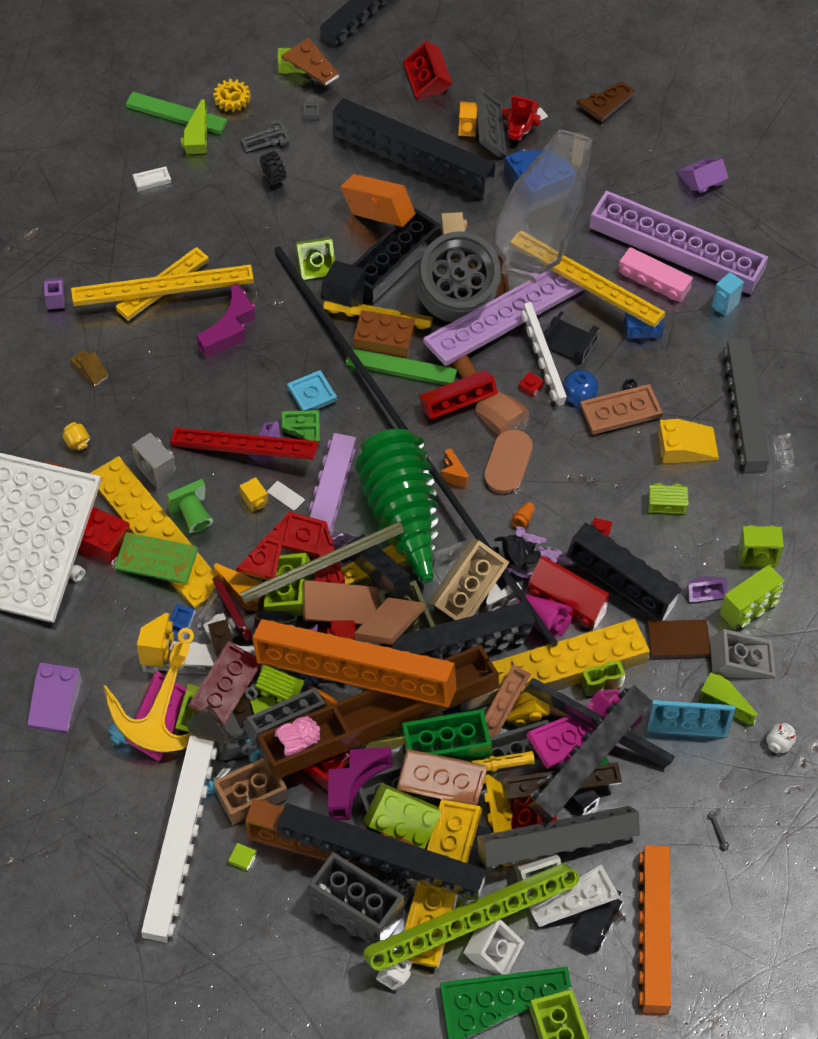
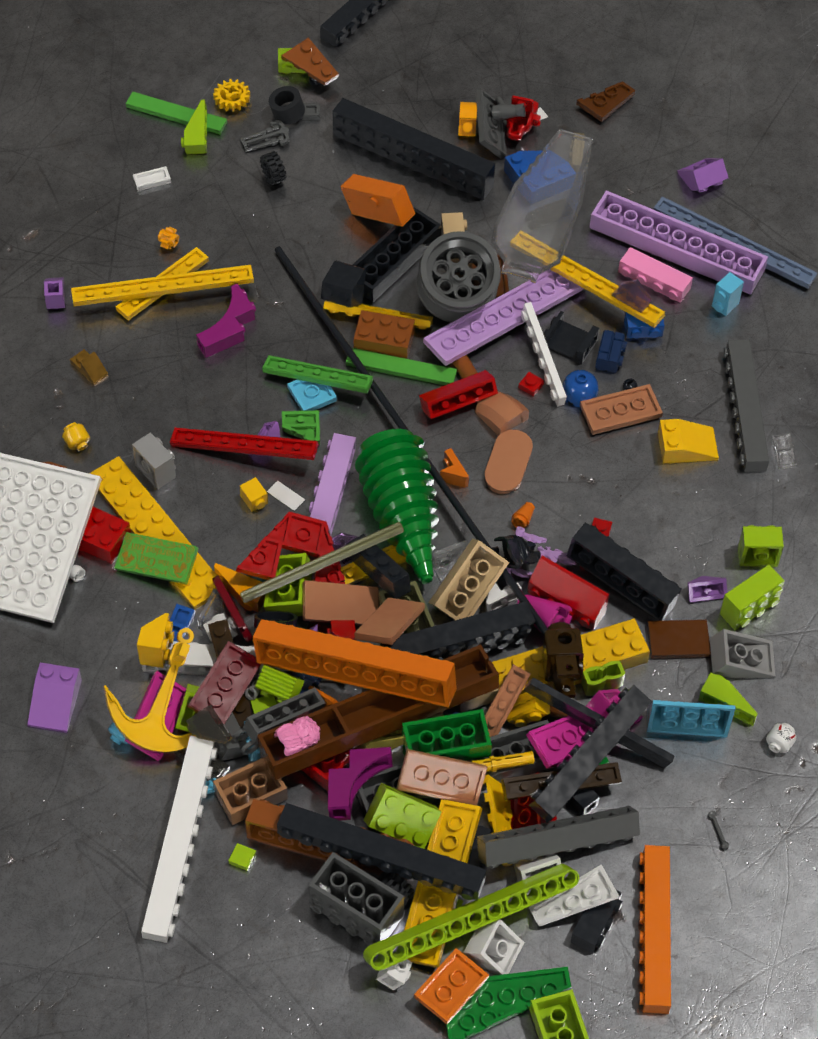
(168, 238): none -> light orange gear
(188, 501): bright green plant -> none
(290, 113): none -> black piece
(314, 257): lime slope -> none
(317, 374): none -> bright green tile
(427, 71): red slope -> none
(451, 986): none -> orange plate
(505, 111): none -> dark grey piece
(562, 657): none -> dark brown piece
(610, 351): none -> dark blue brick
(633, 295): none -> slope
(667, 499): lime brick -> none
(775, 262): none -> sand blue plate

